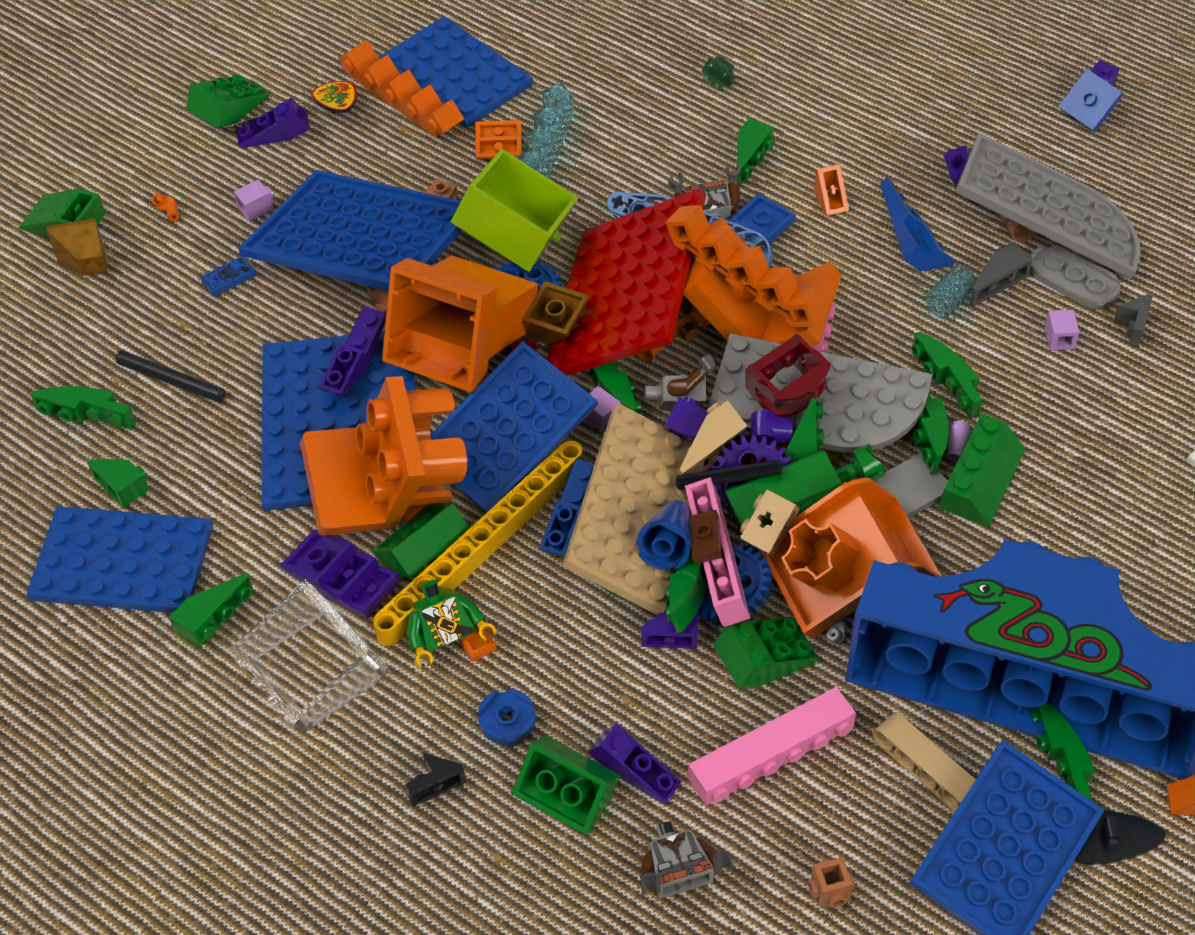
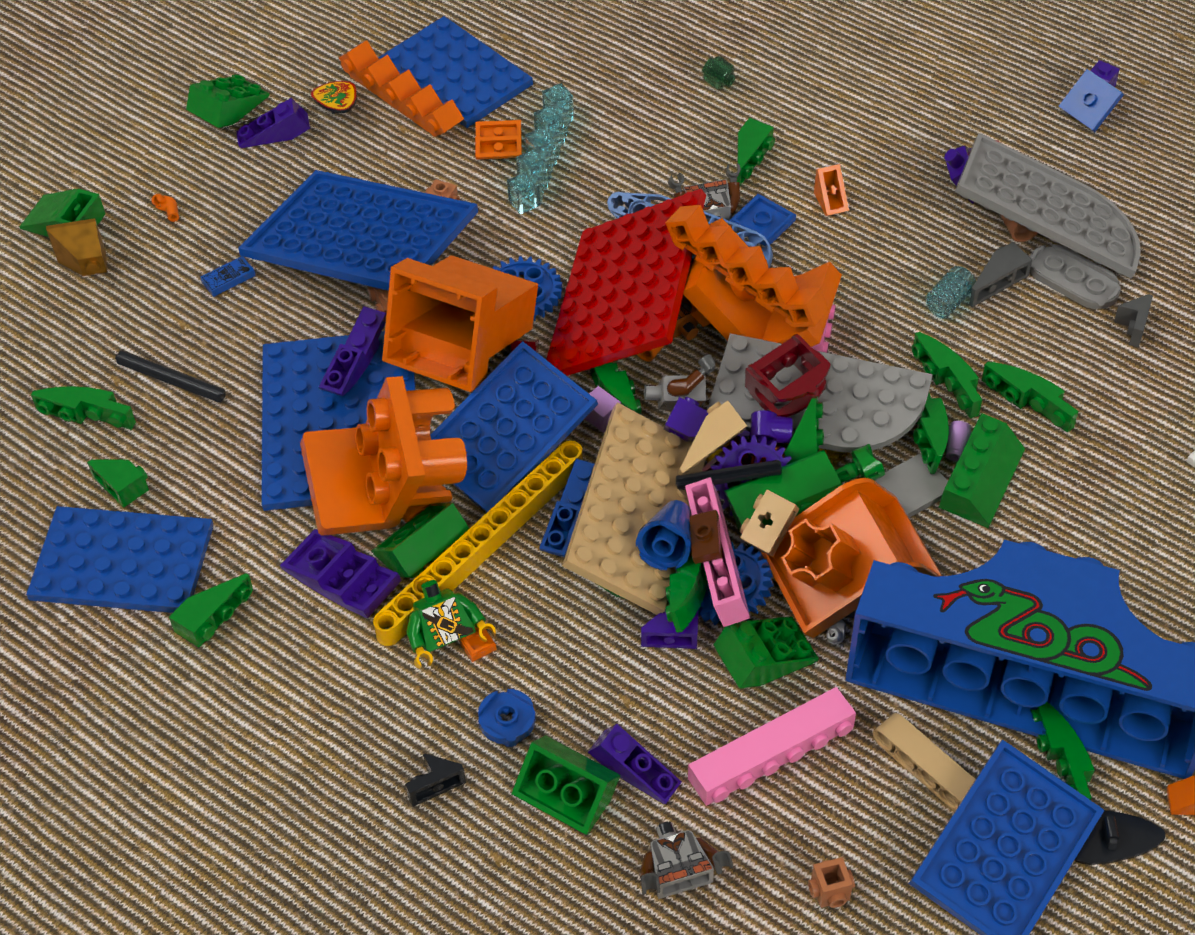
(254, 200): lavender brick -> none
(287, 618): clear windscreen -> none
(514, 210): lime container -> none
(553, 313): pearl gold slope -> none
(913, 234): blue wedge -> none
(1028, 388): none -> green slope
(1061, 329): lavender brick -> none

